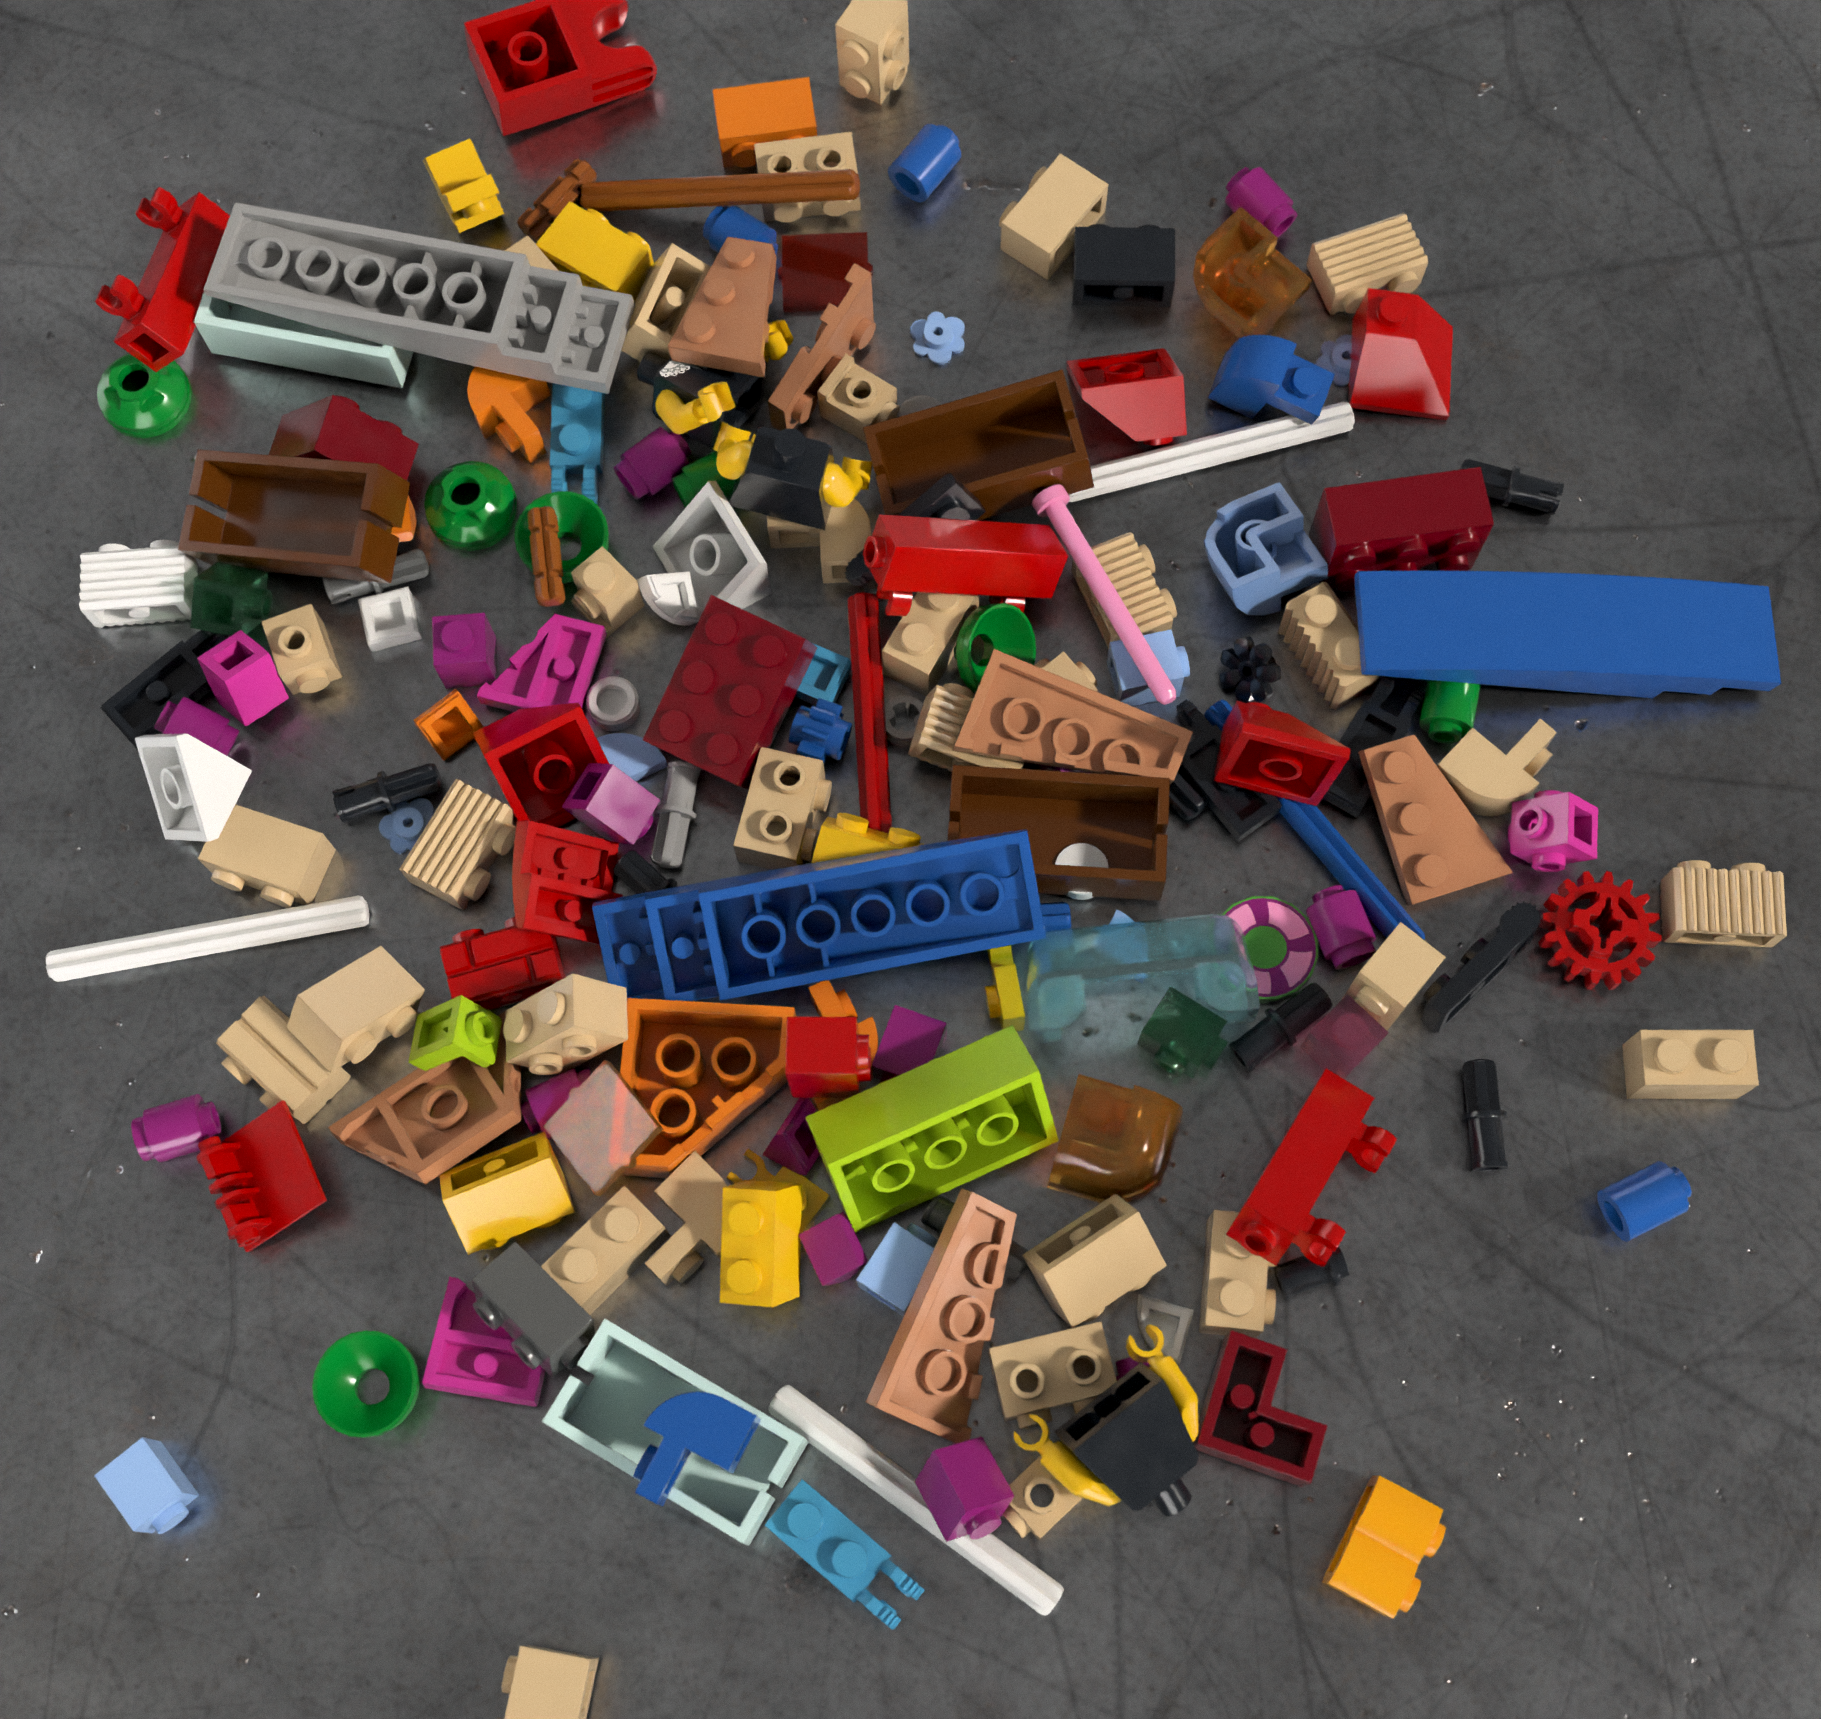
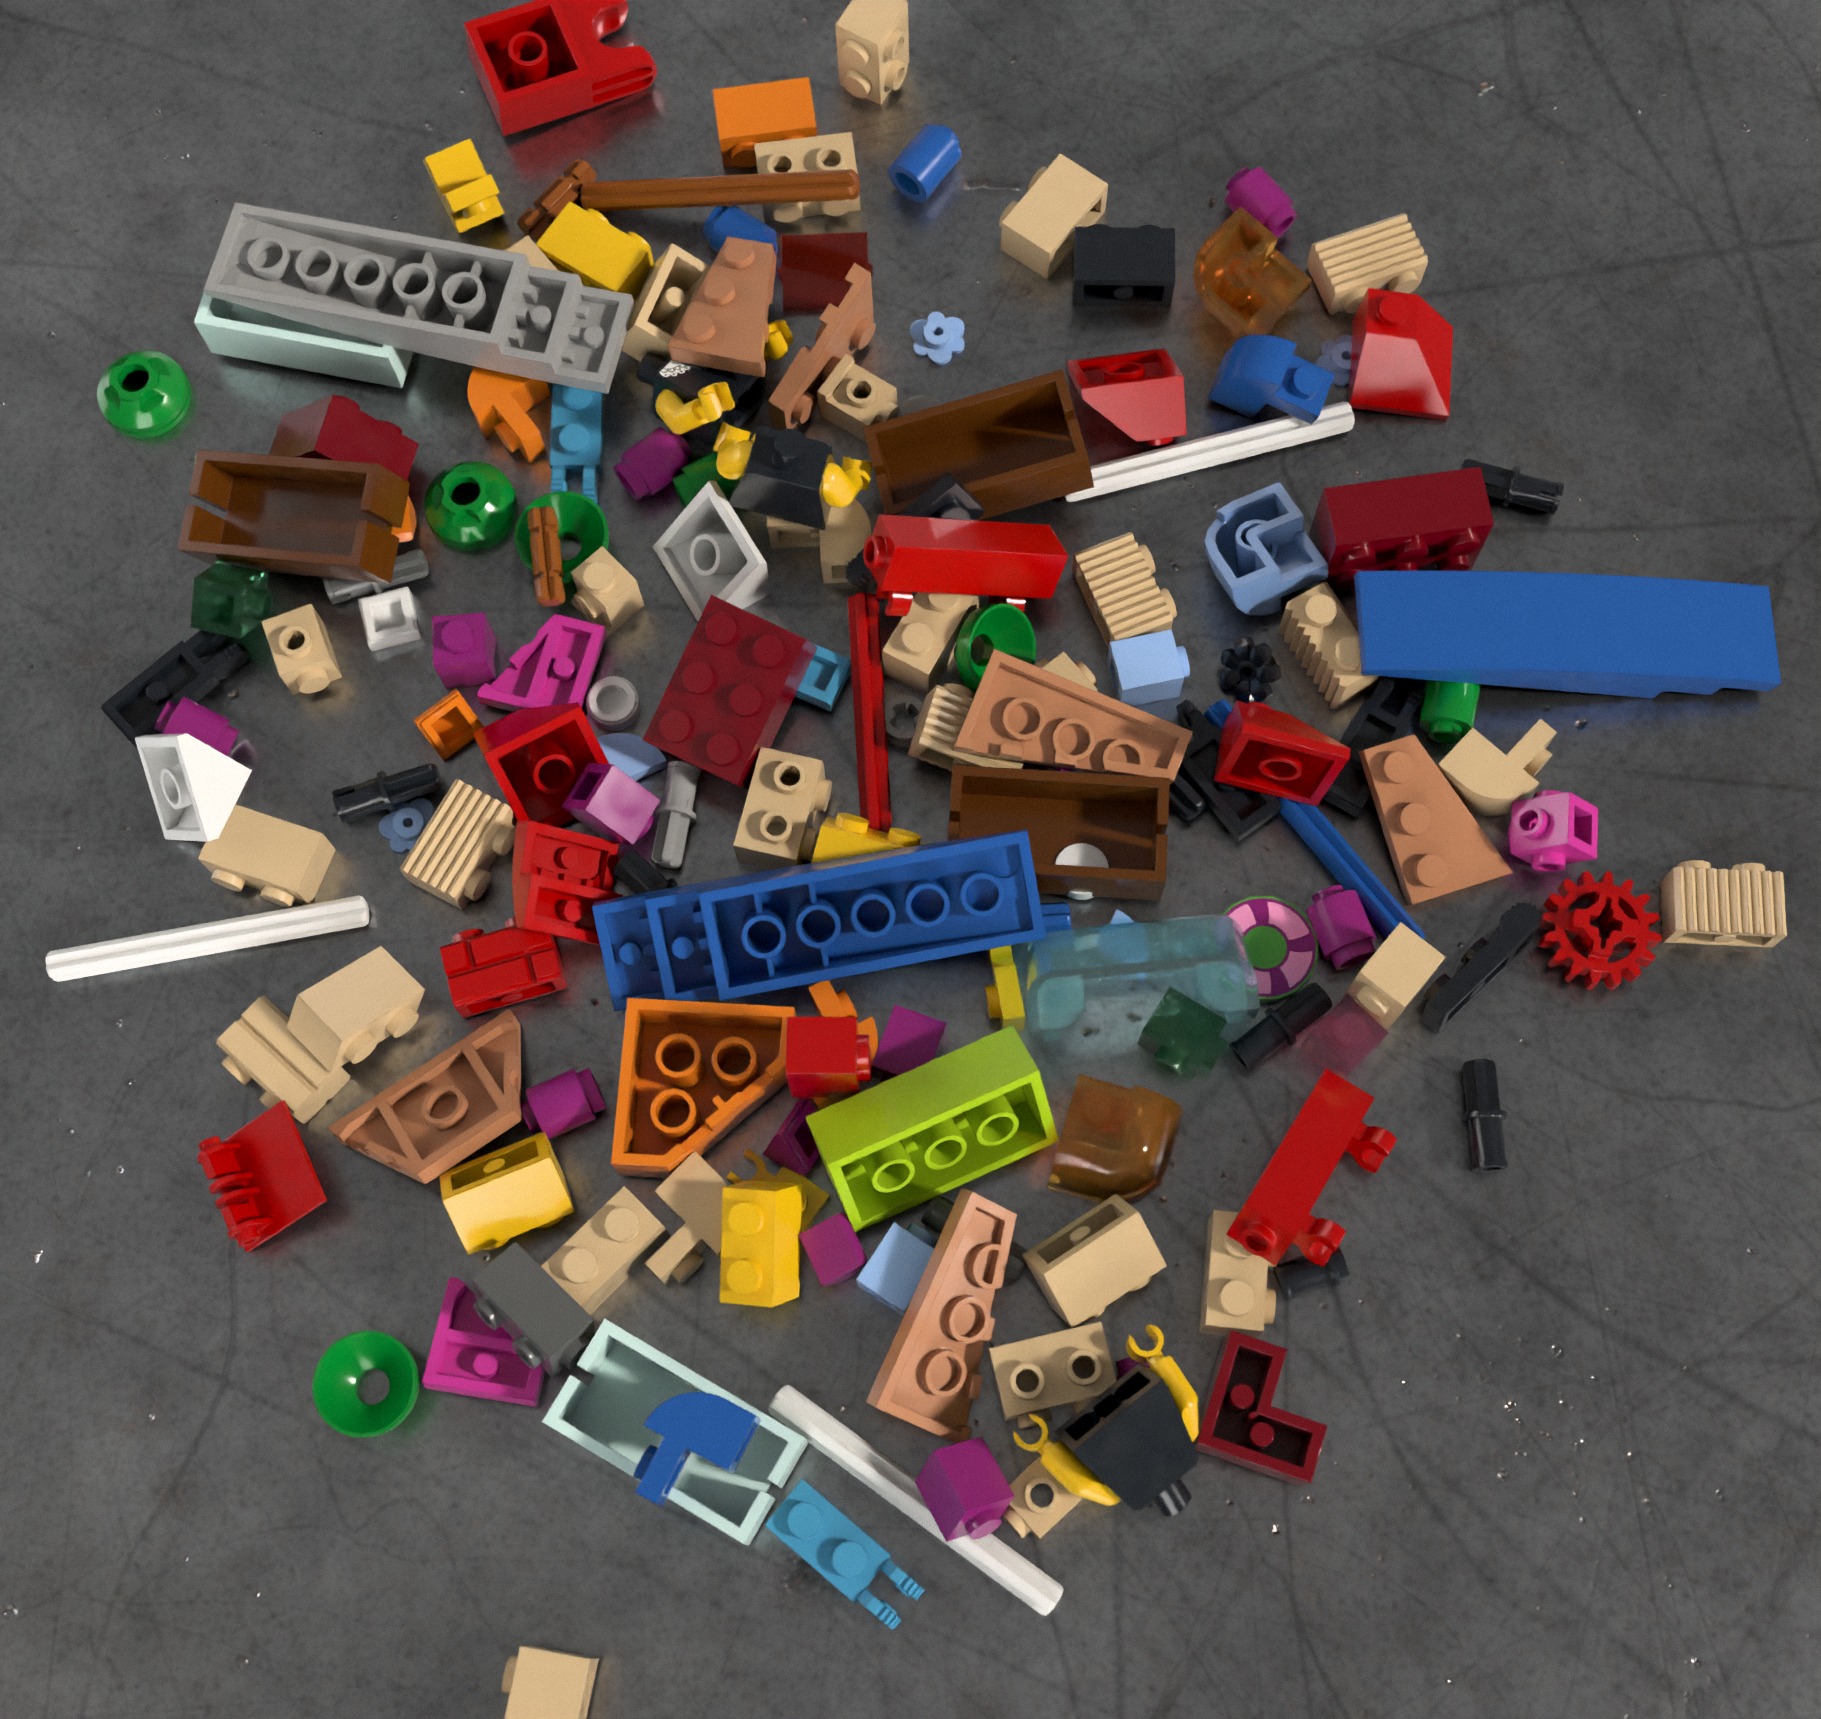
(137, 584): white brick -> none
(147, 1487): light blue brick -> none
(165, 304): red brick -> none
(174, 1128): magenta brick -> none
(243, 678): dark pink brick -> none
(455, 1031): lime bracket -> none
(566, 1025): tan brick -> none
(602, 1128): clear orange piece -> none
(671, 597): white tile -> none
(820, 731): blue gear -> none
(1052, 504): bright pink bar -> none
(1169, 1318): white tile -> none
(1384, 1546): light orange brick -> none
(1644, 1200): blue brick -> none
(1690, 1064): tan brick -> none

